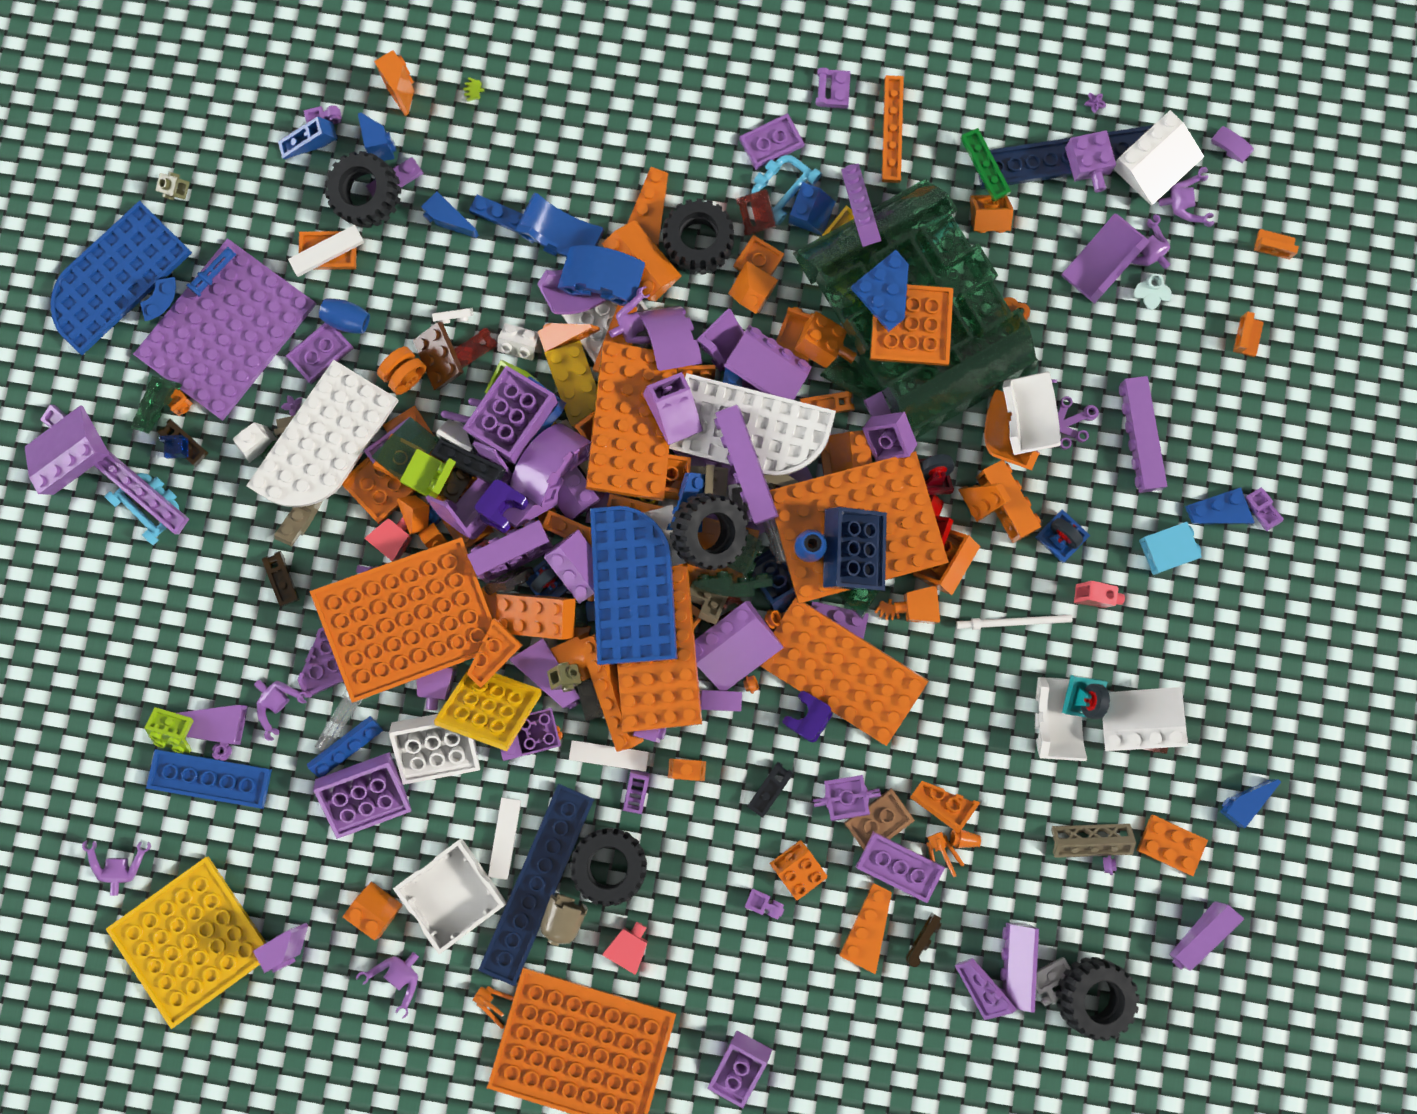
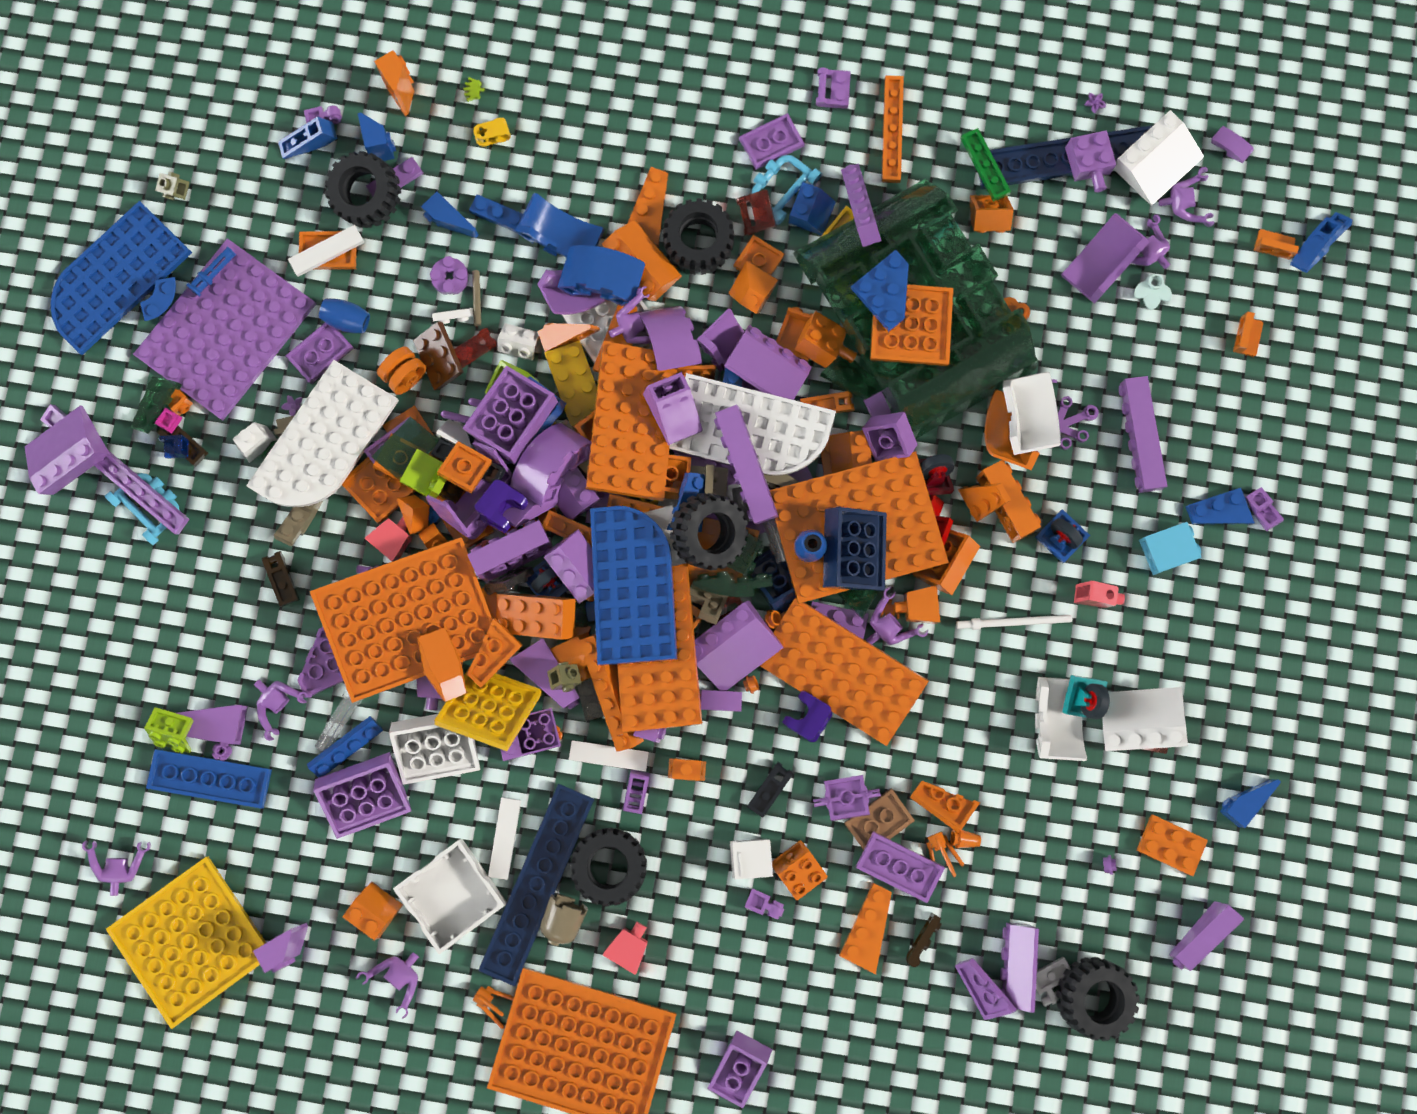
(168, 420): none -> dark pink tile
(442, 664): none -> orange piece
(449, 286): none -> medium lavender plate
(464, 467): none -> orange plate
(476, 297): none -> dark tan bar
(494, 132): none -> yellow piece
(751, 858): none -> white piece
(888, 626): none -> medium lavender piece
(1093, 845): dark tan fence -> none
(1319, 241): none -> blue slope

